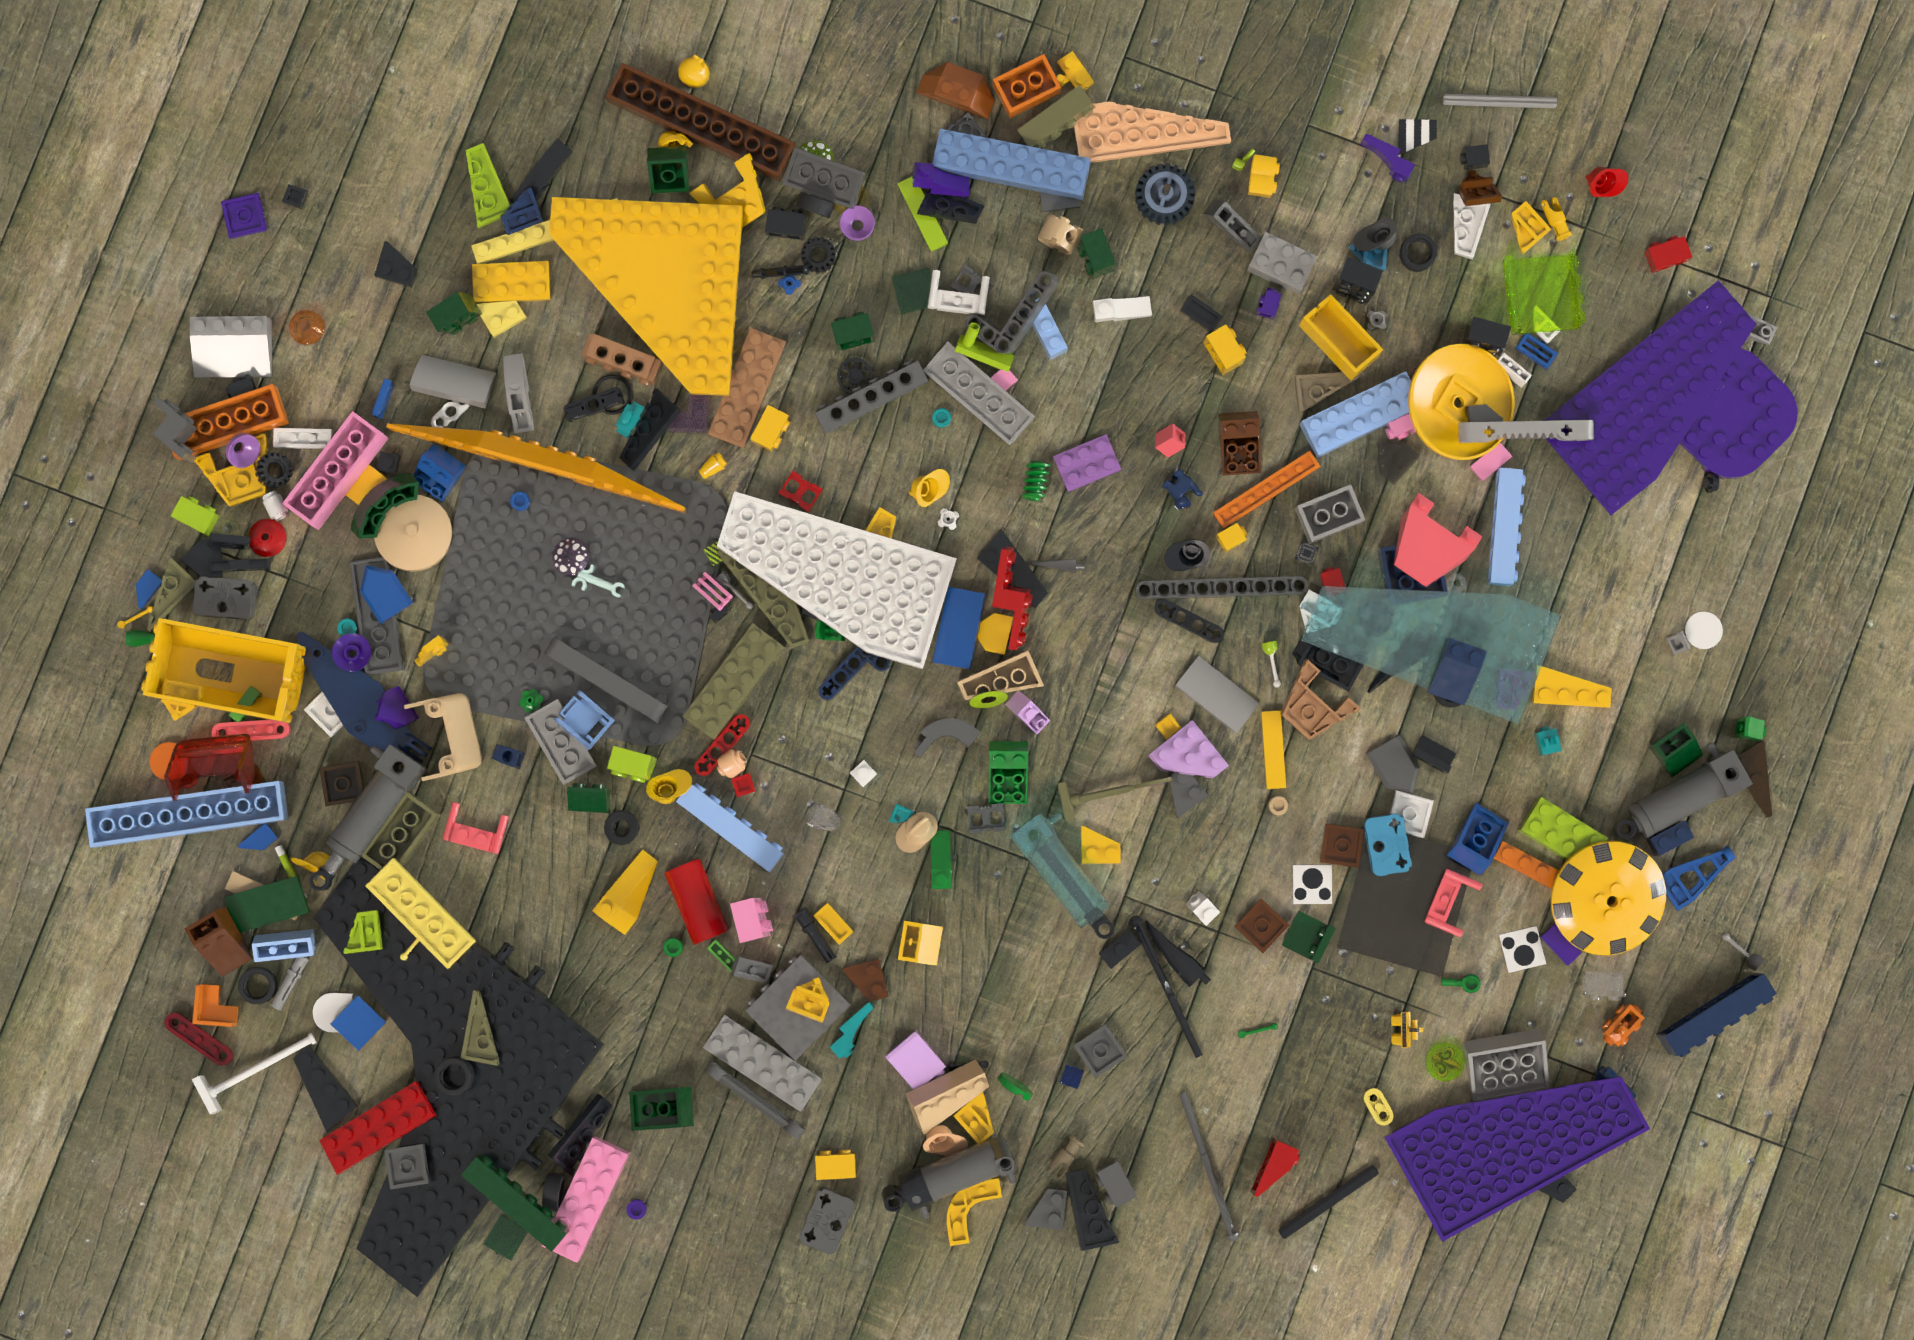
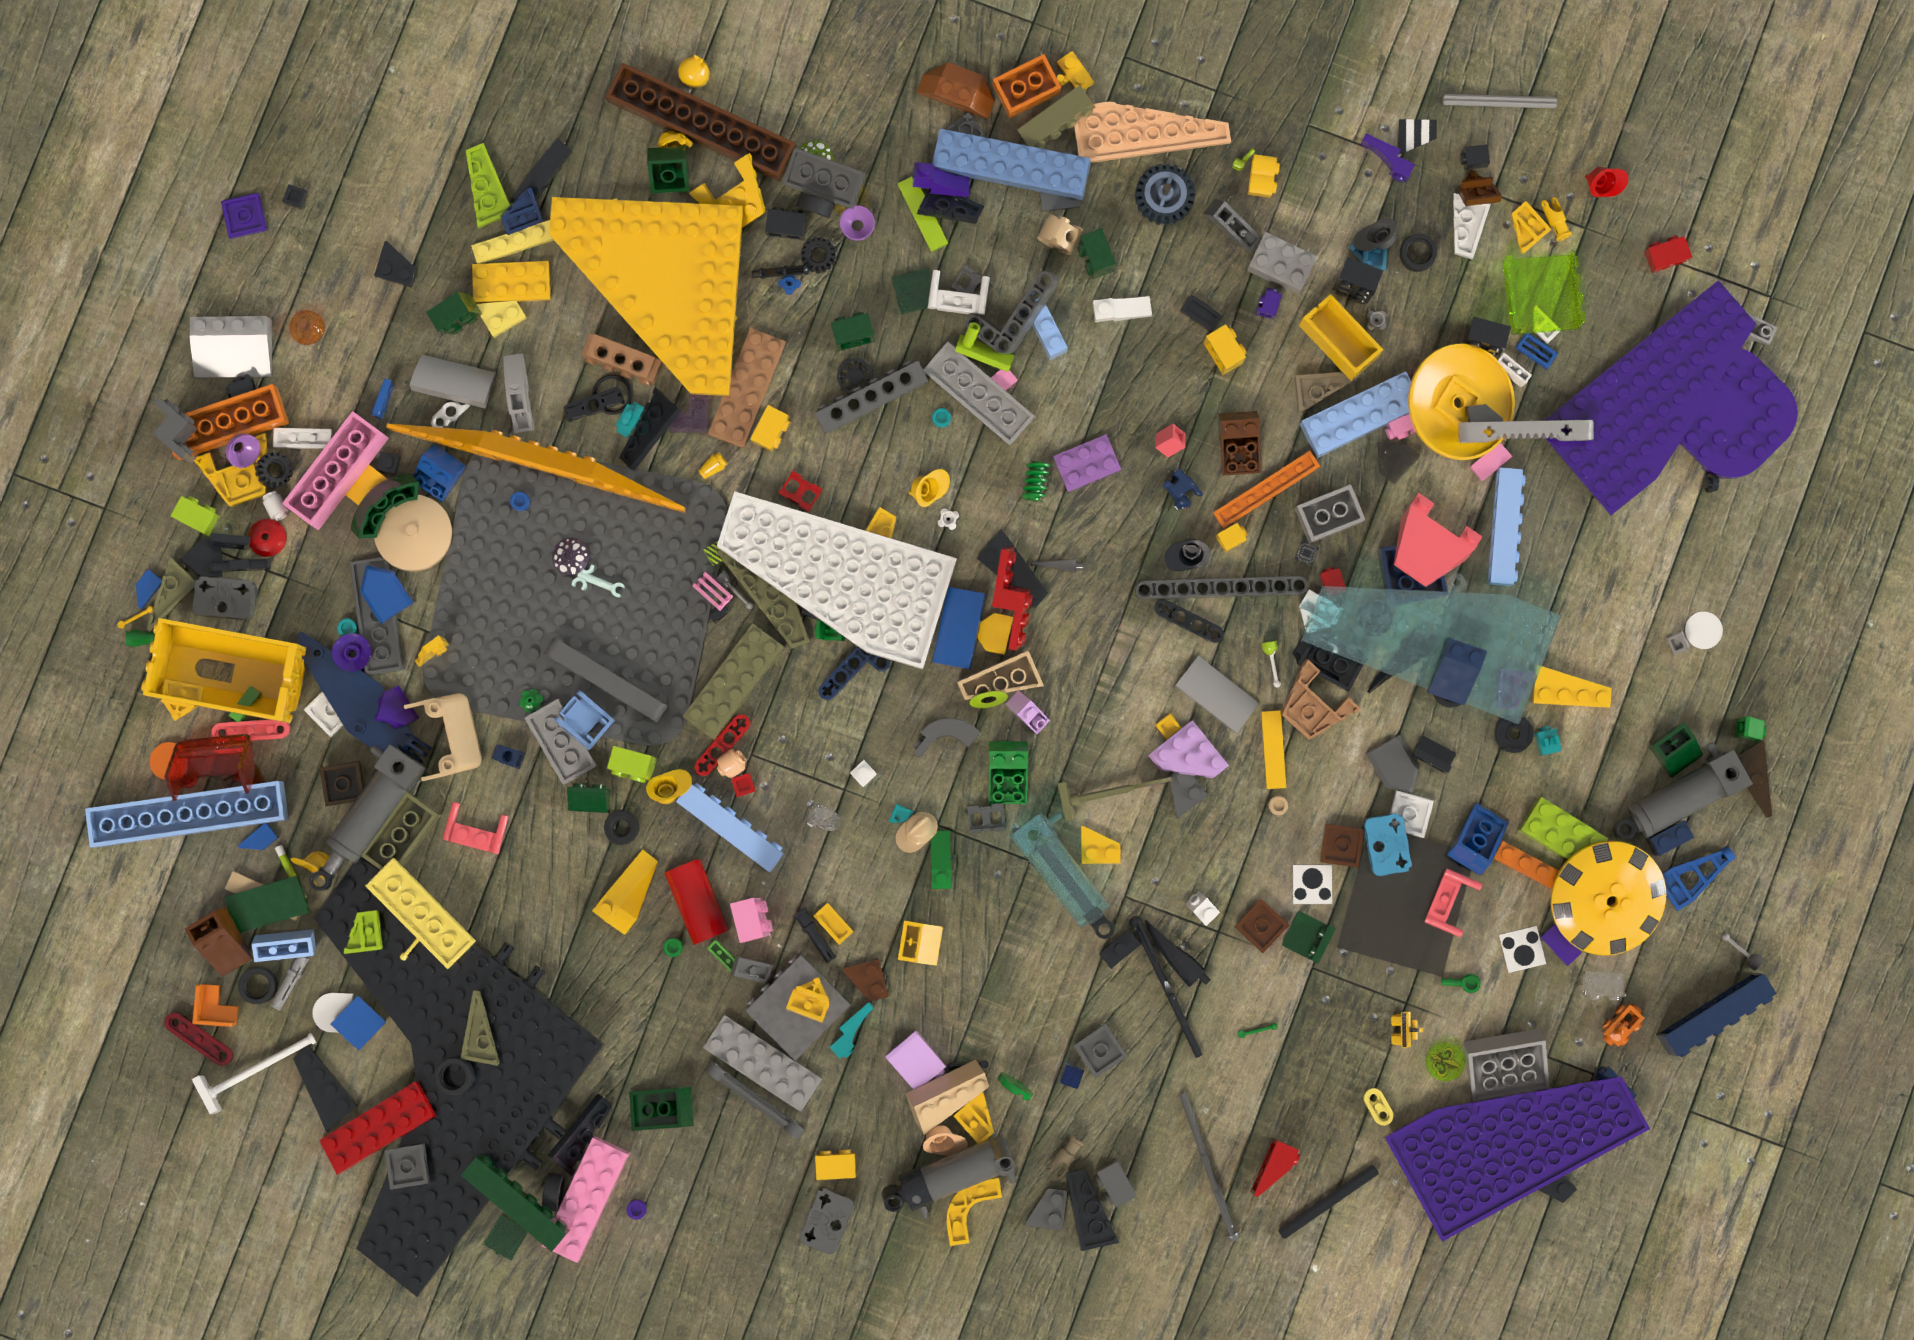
(1510, 745): none -> black tile

